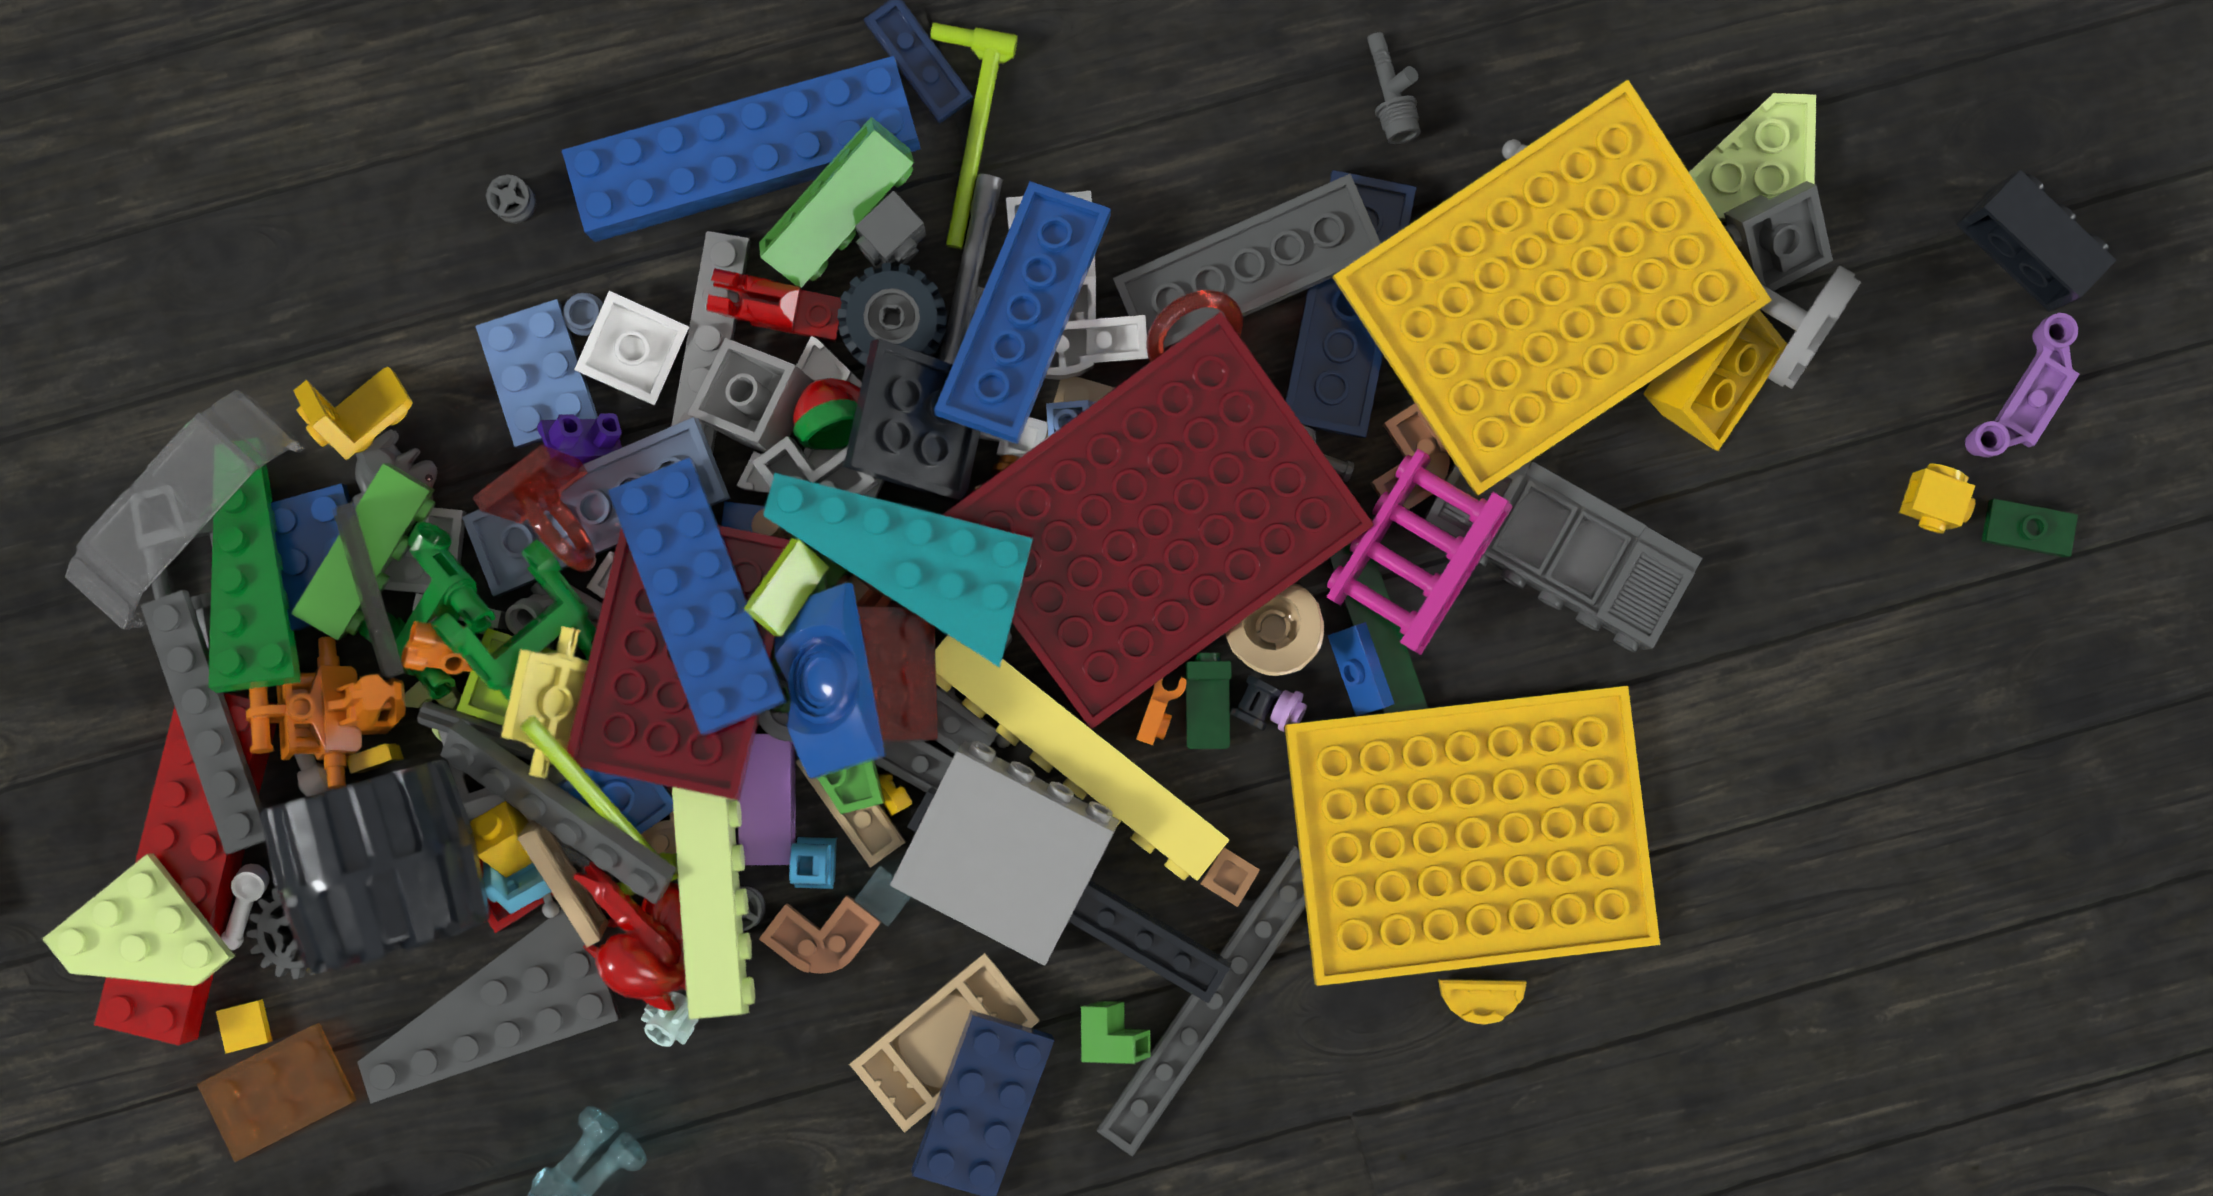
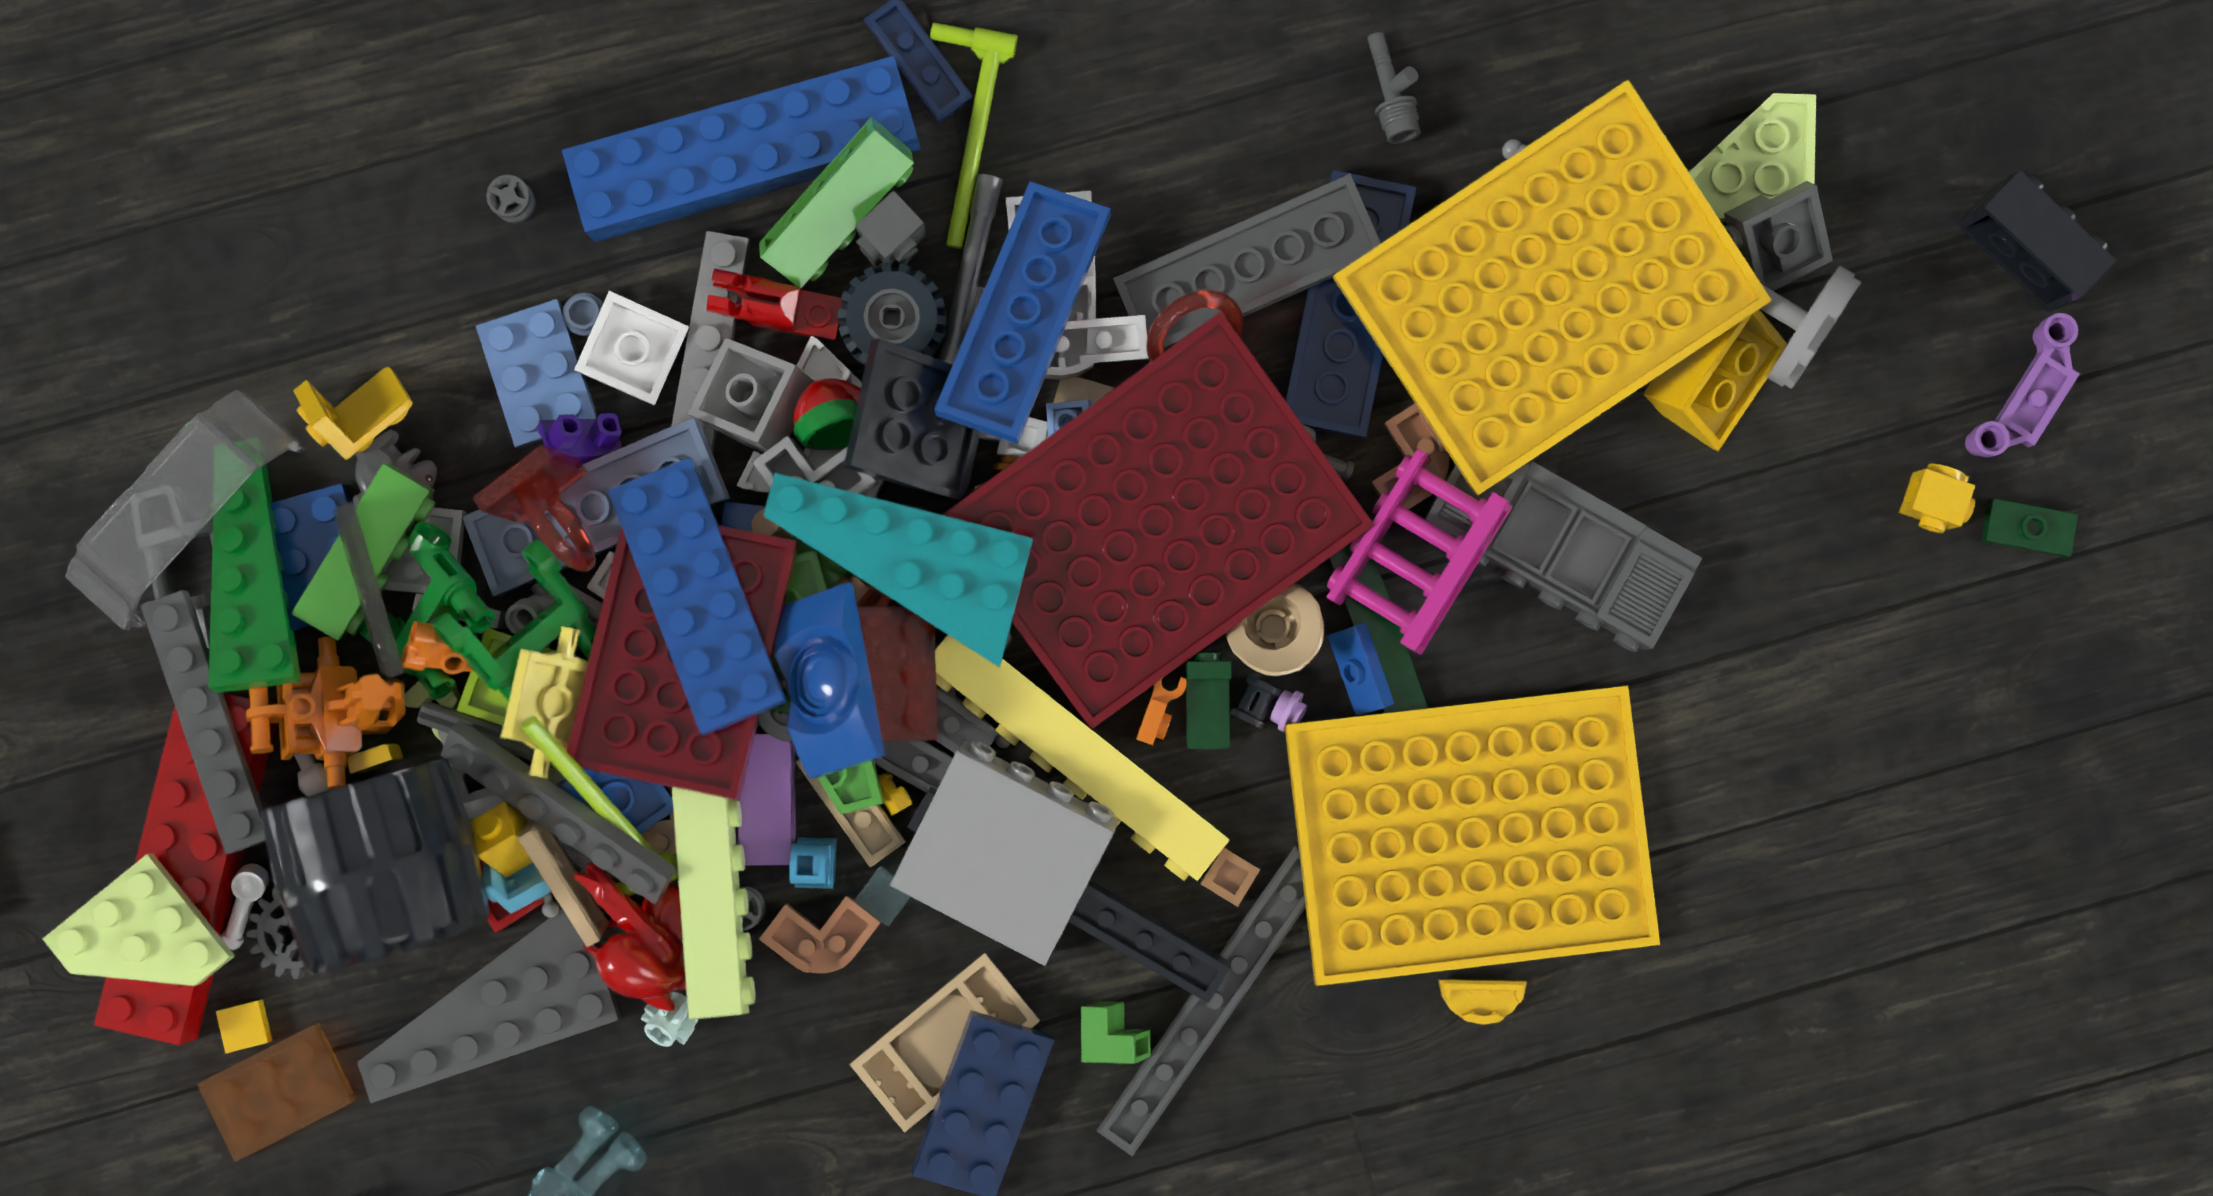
(786, 587): tile -> none

